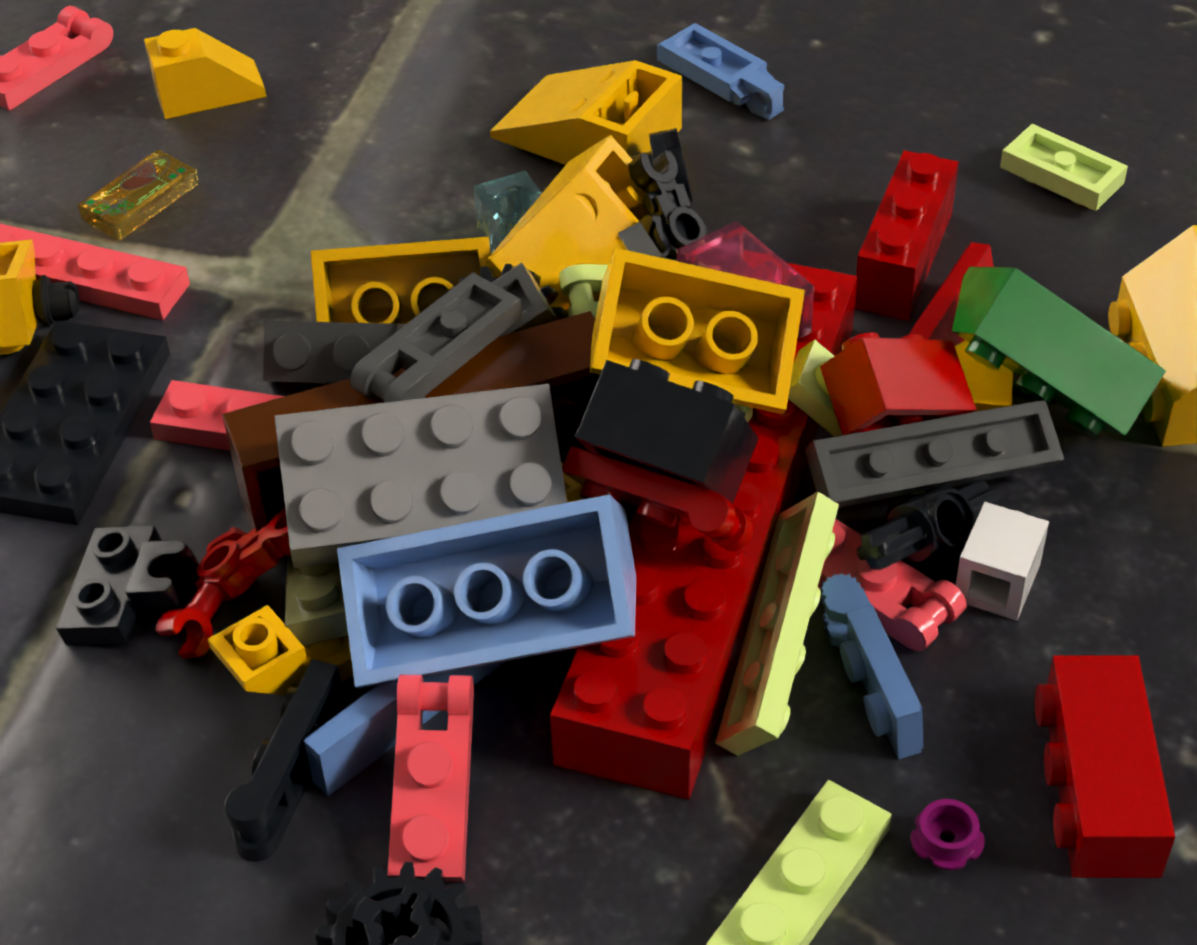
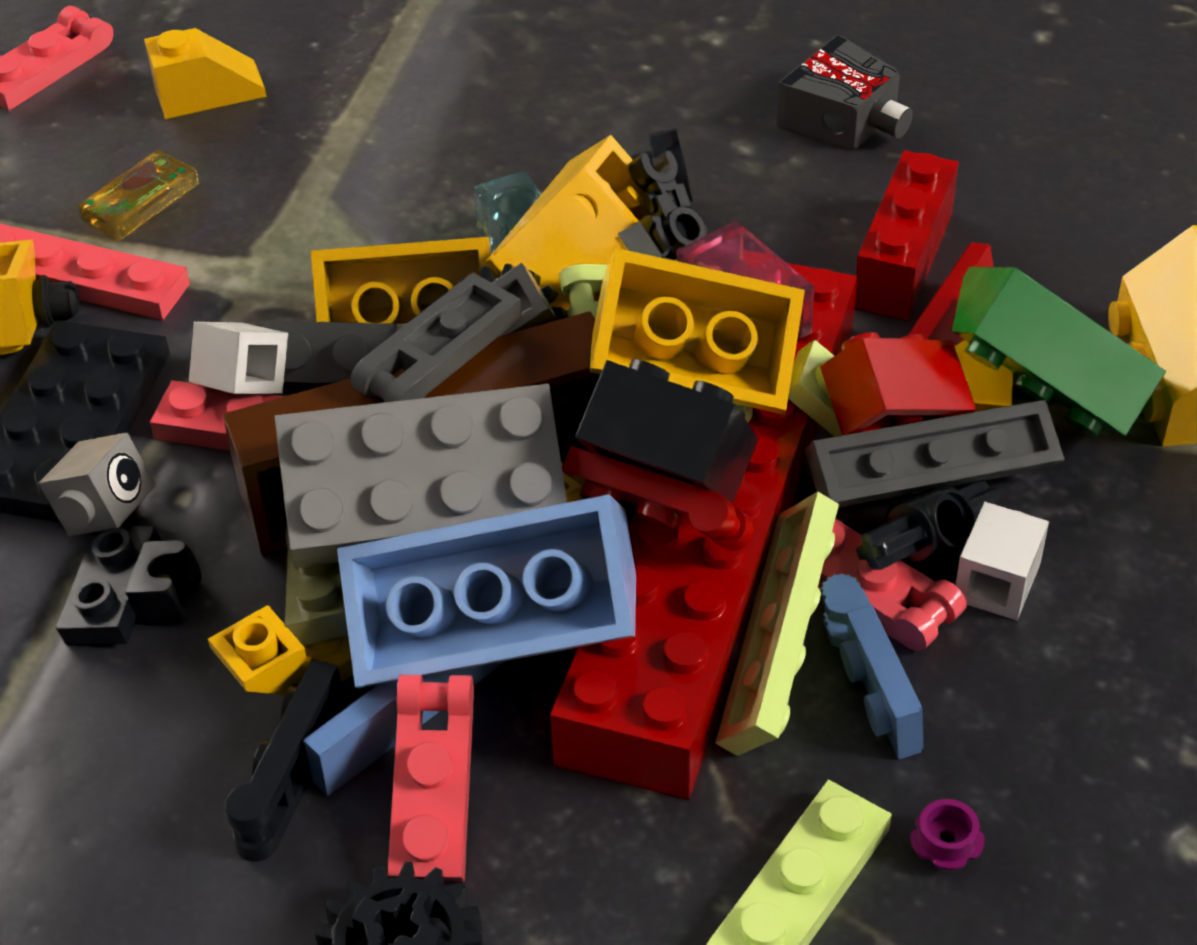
(97, 484): none -> light grey brick
(225, 573): red piece -> none
(238, 357): none -> white brick
(587, 105): yellow slope -> none
(723, 69): medium blue hinge -> none
(842, 96): none -> dark grey torso
(1063, 167): yellowish green plate -> none
(1105, 767): red brick -> none

